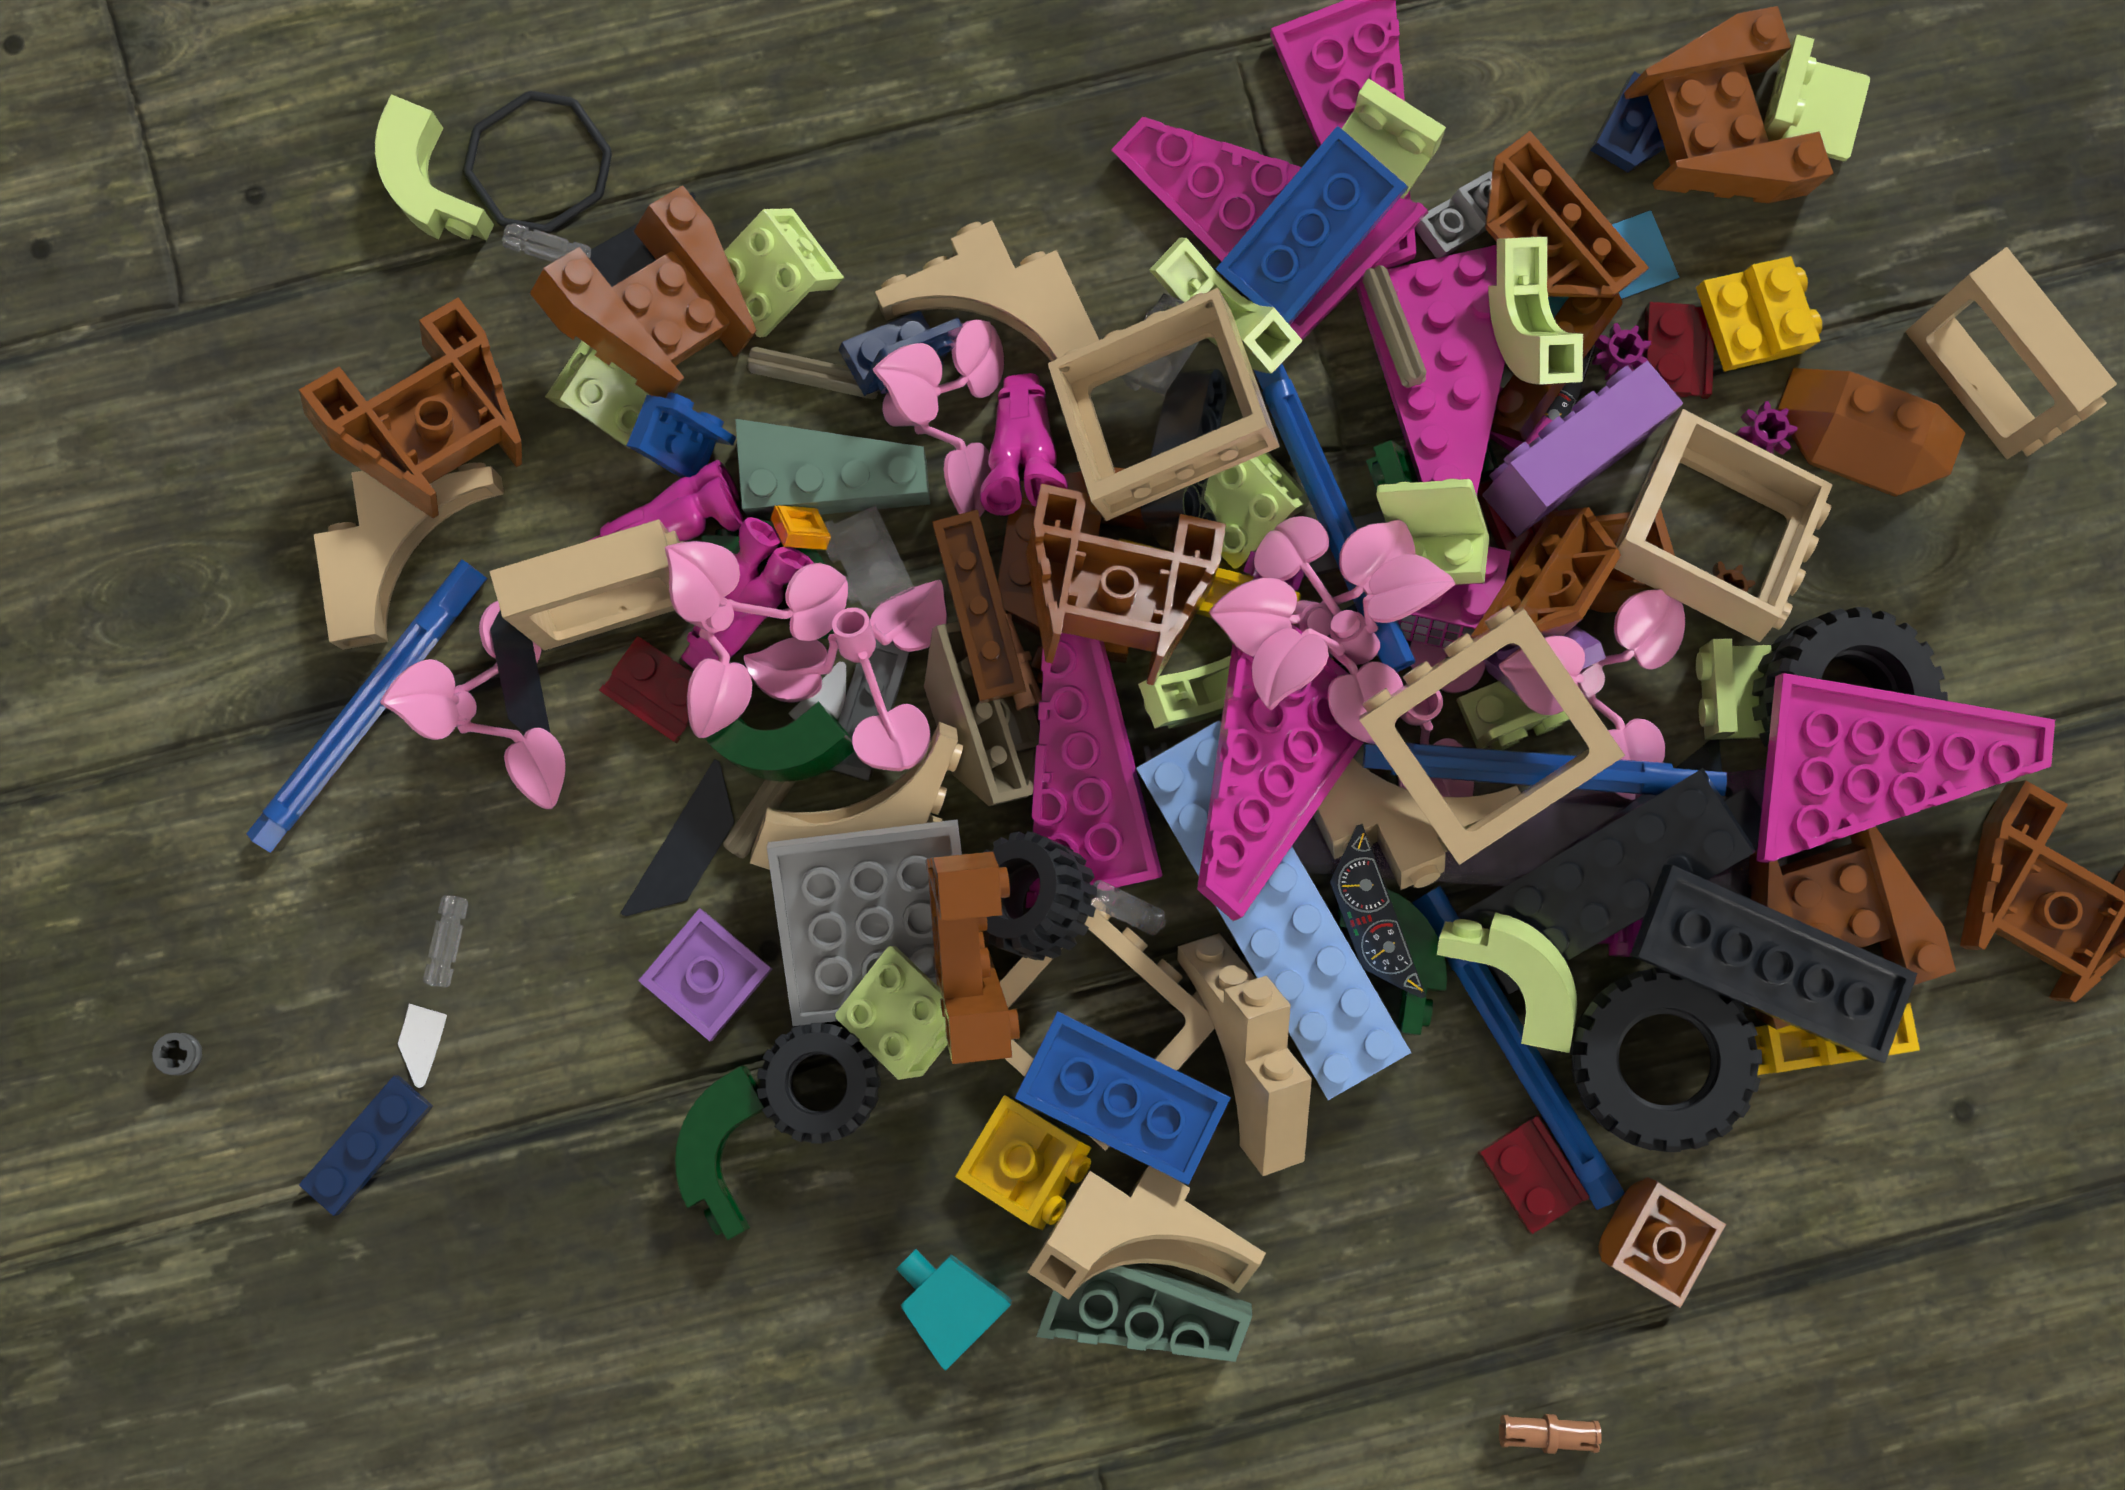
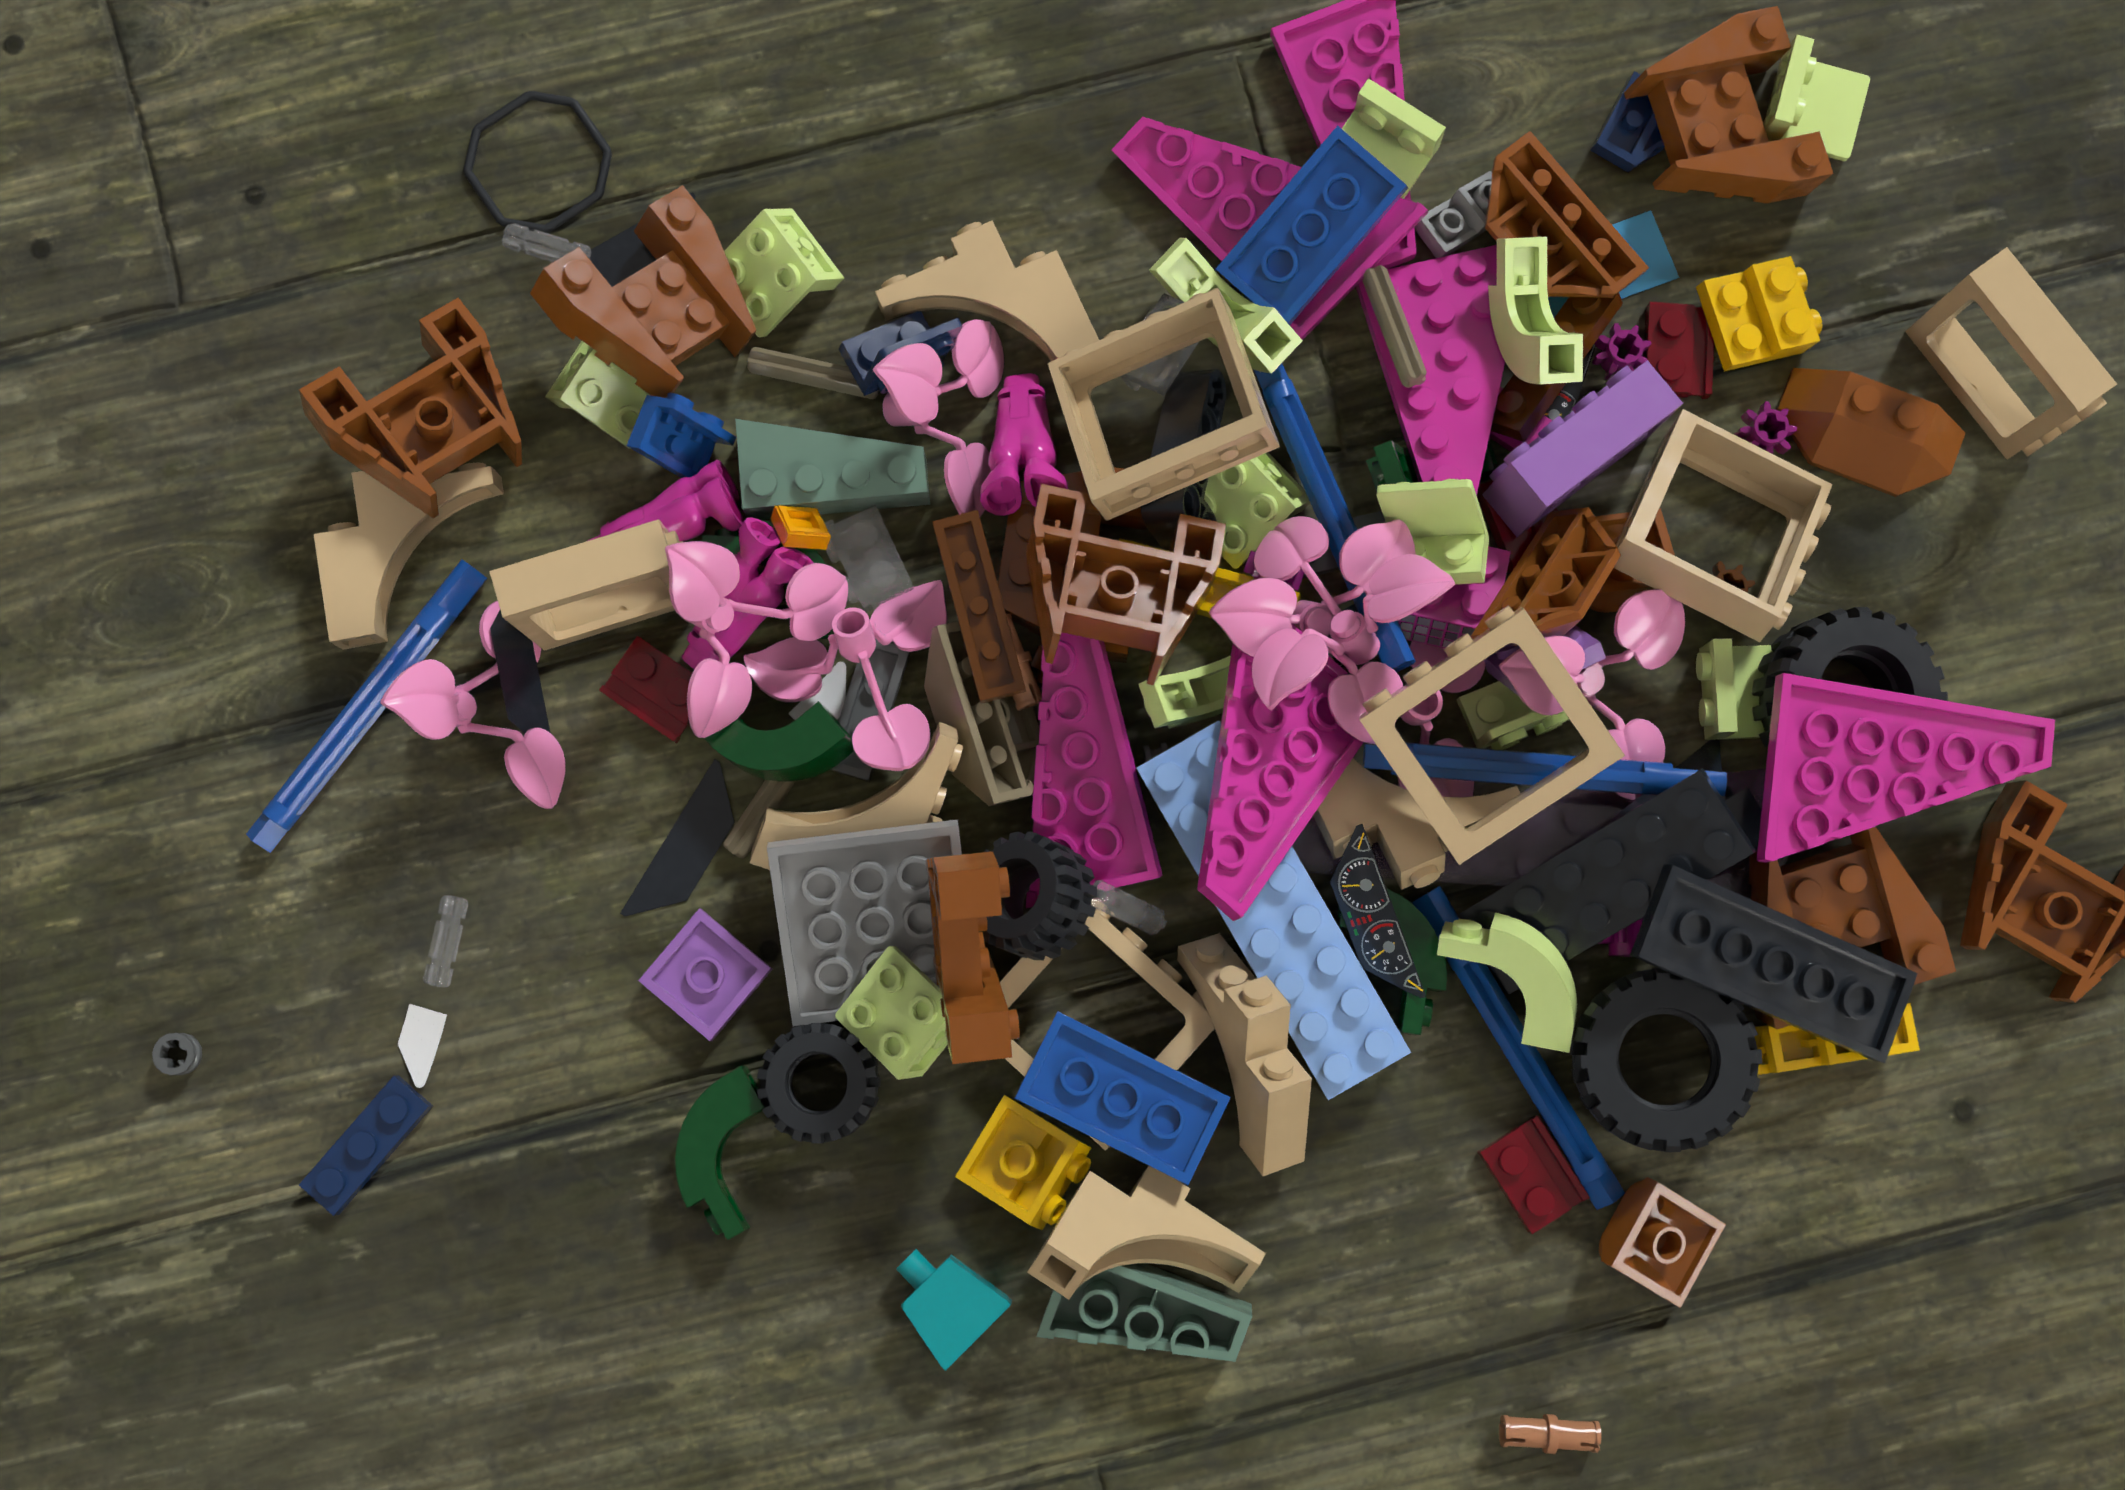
(402, 155): yellowish green arch -> none

